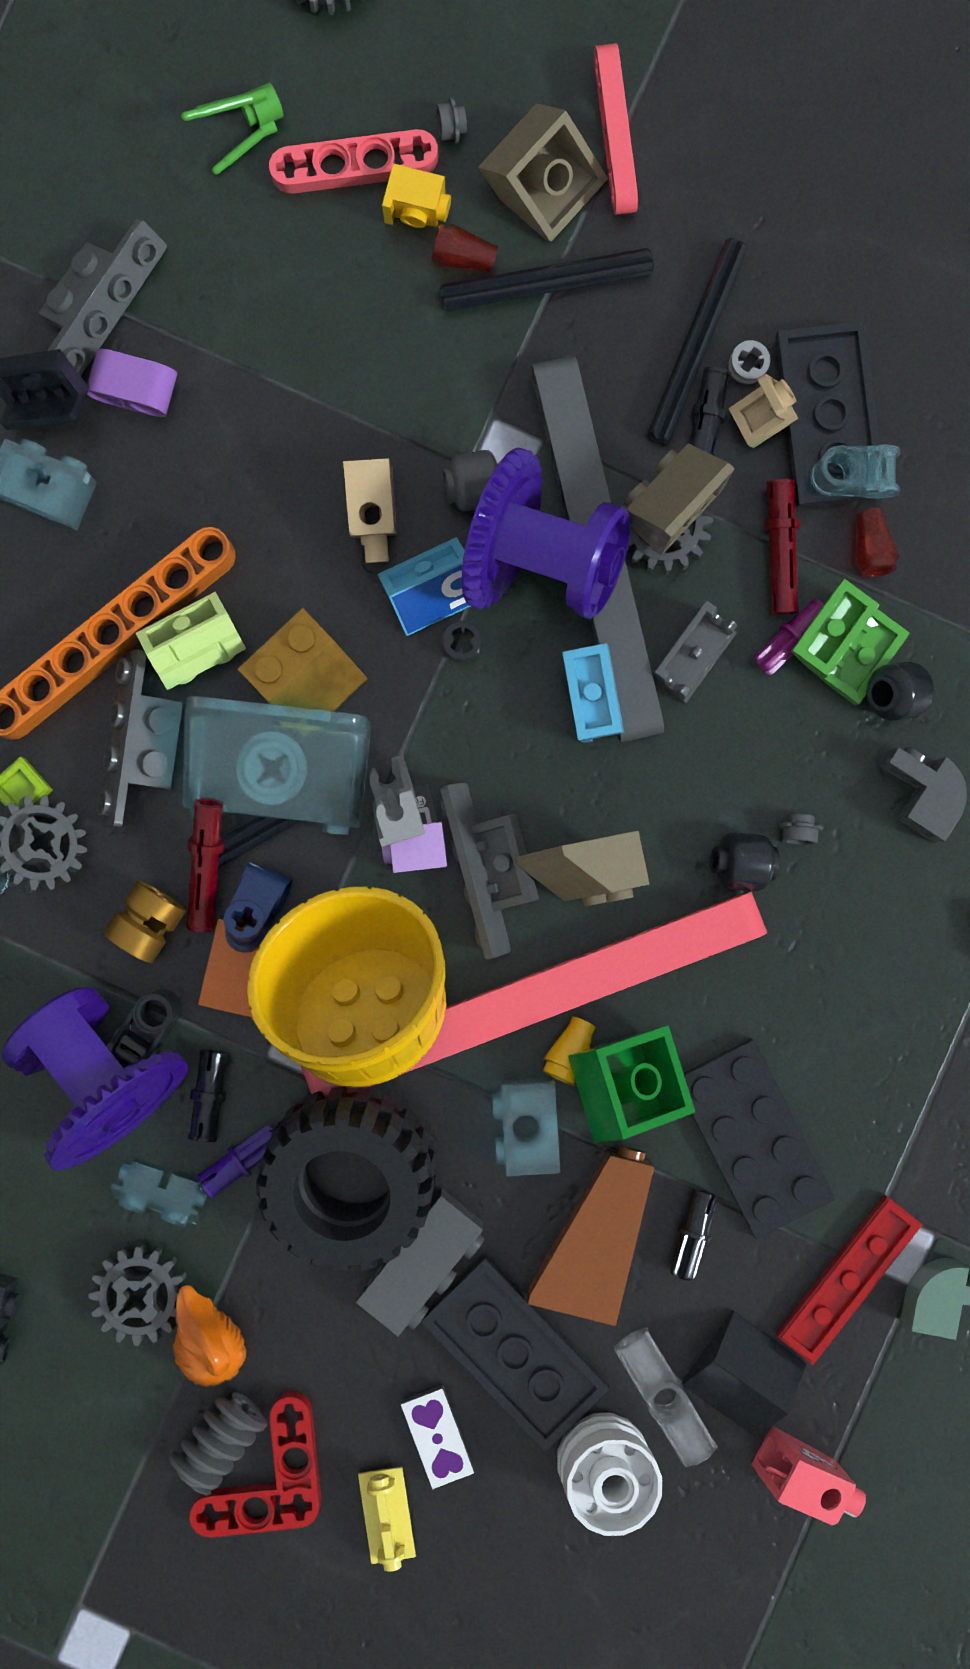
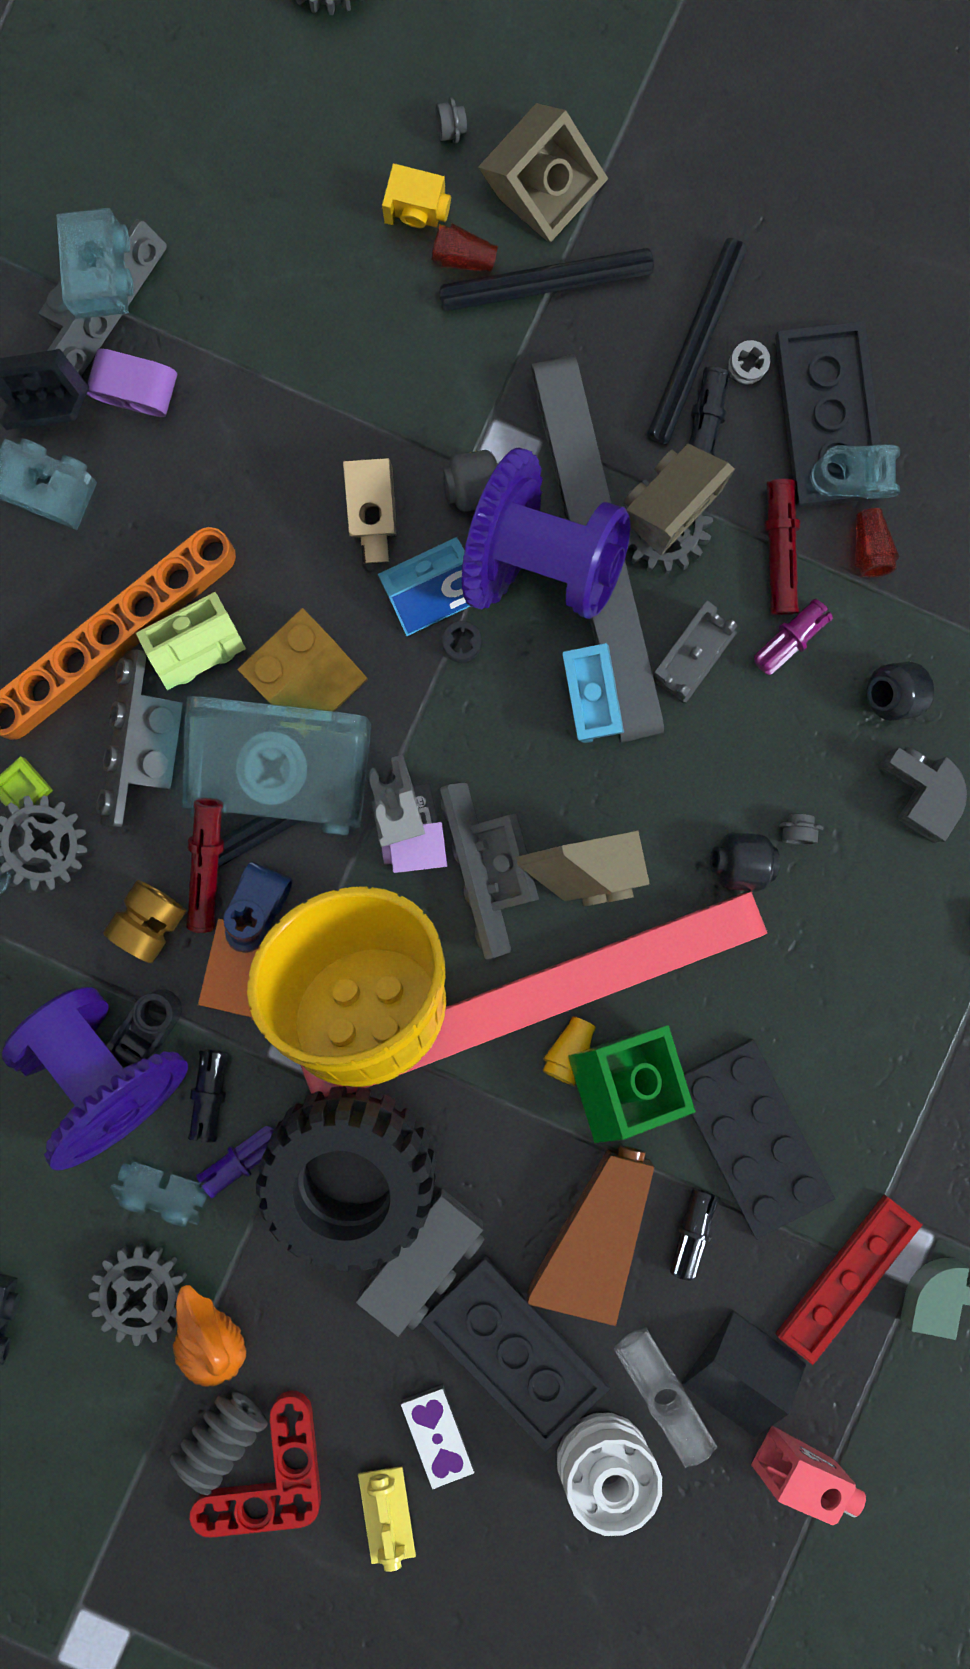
(94, 263): none -> clear light blue brick
(258, 106): bright green plant -> none
(352, 152): coral beam -> none
(540, 1151): clear light blue brick -> none
(615, 129): coral beam -> none
(764, 410): tan bracket -> none
(849, 641): bright green slope -> none

